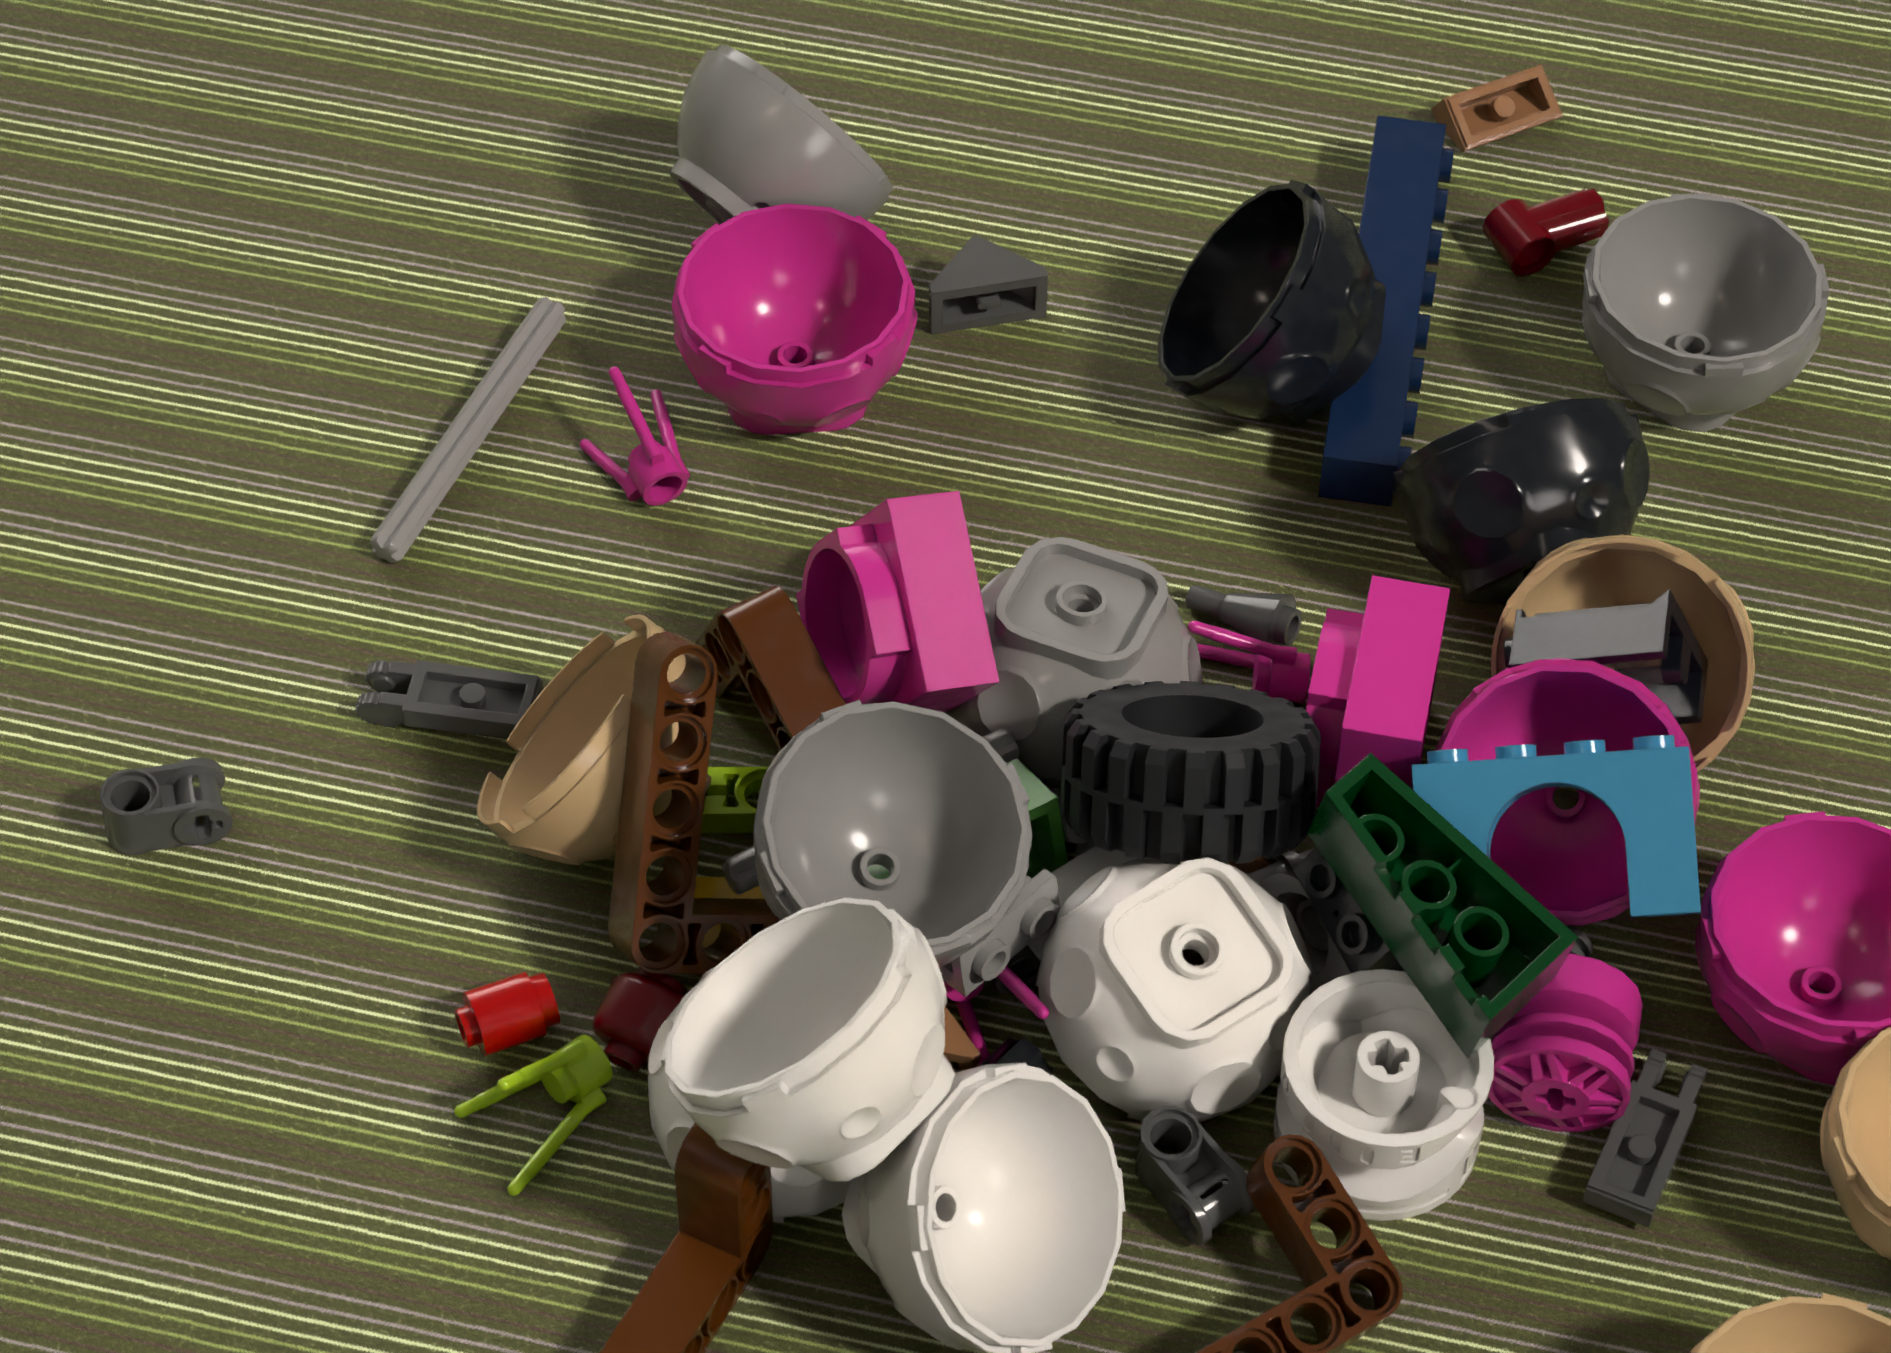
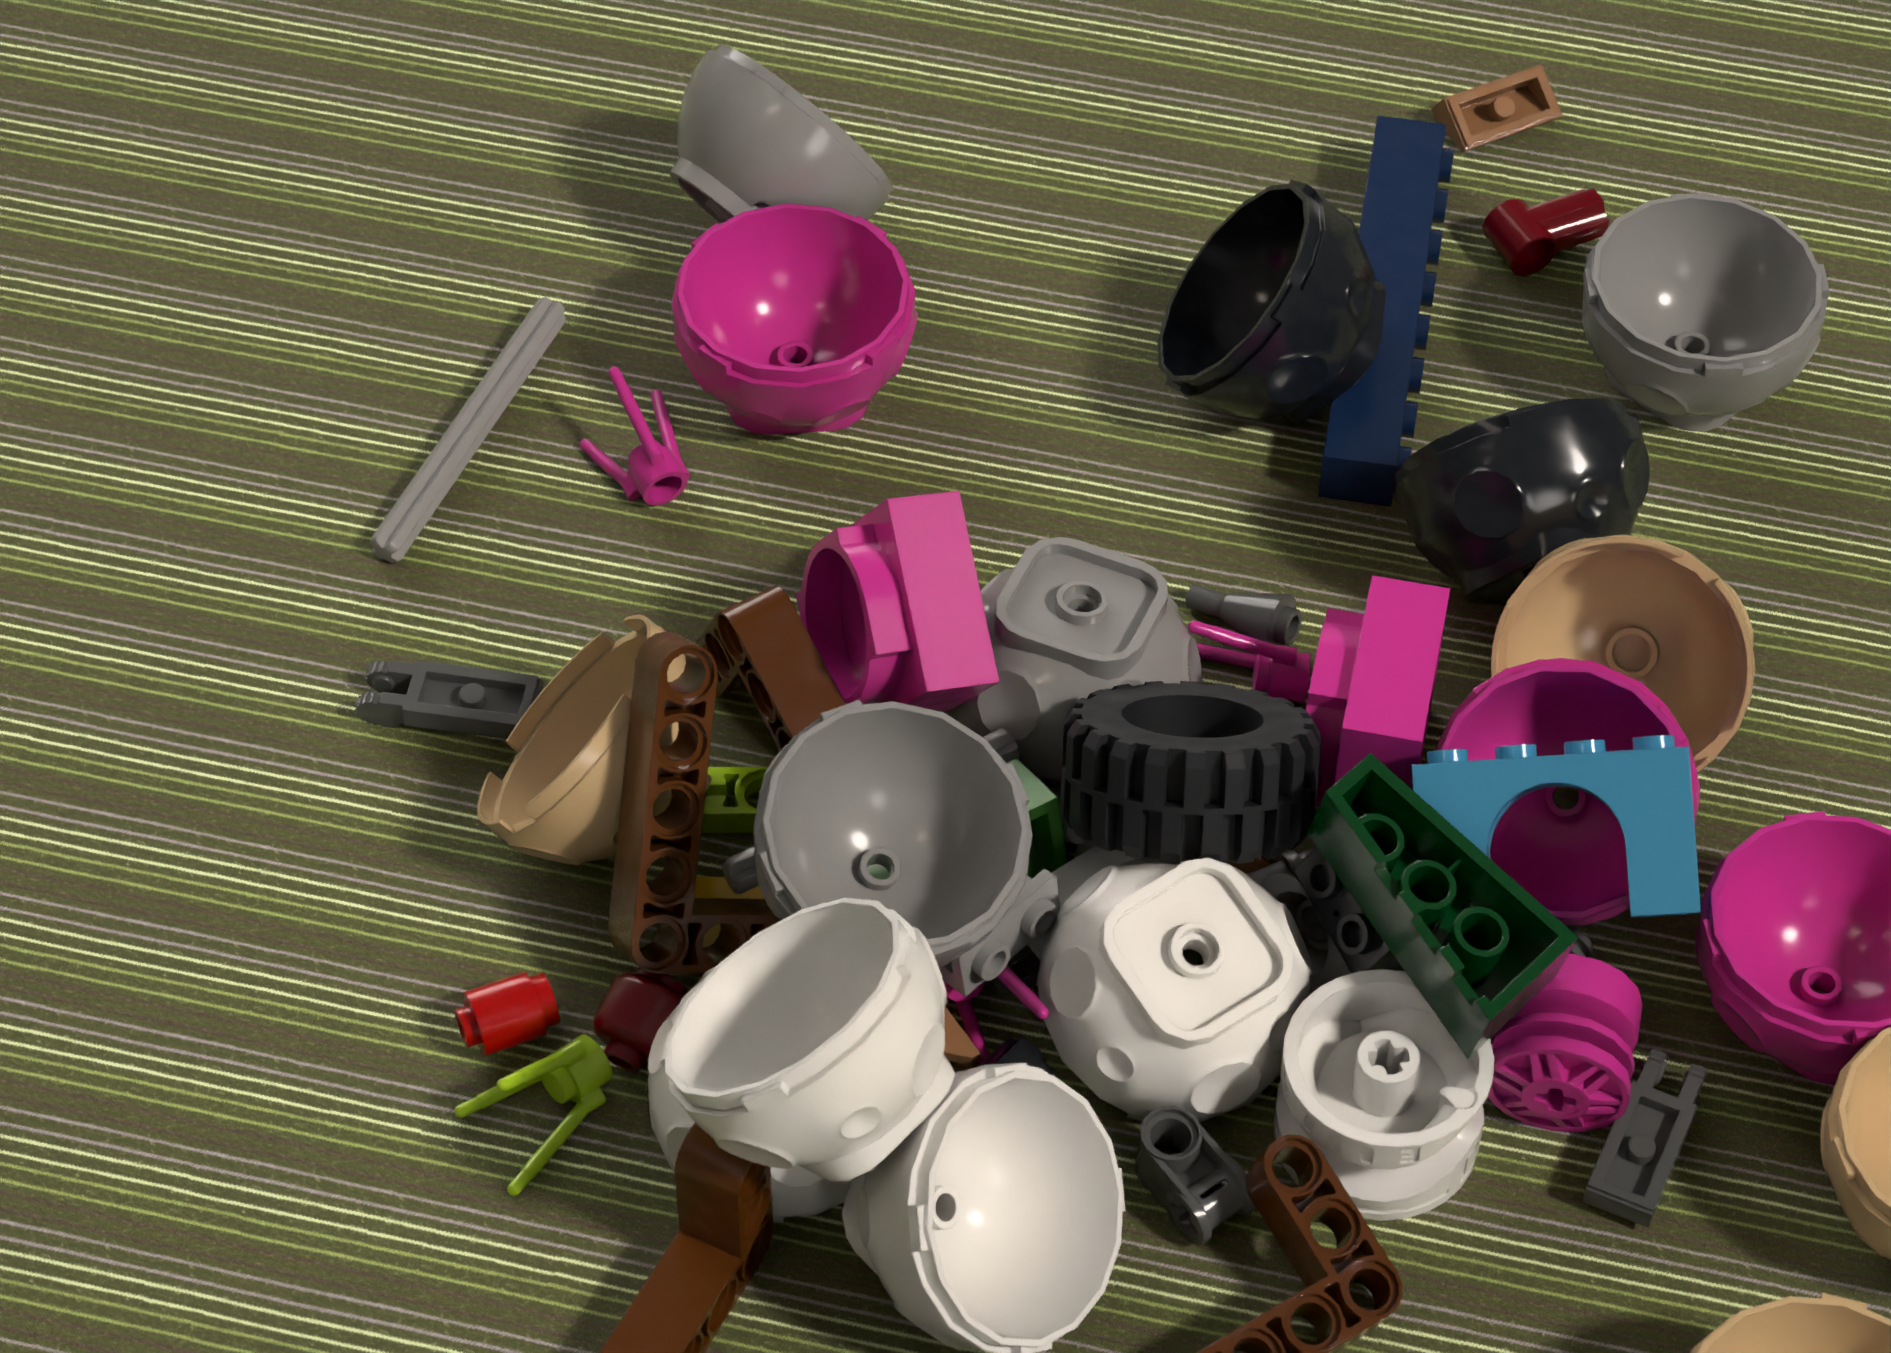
(161, 808): dark grey piece -> none
(986, 288): dark grey slope -> none
(1636, 640): window -> none

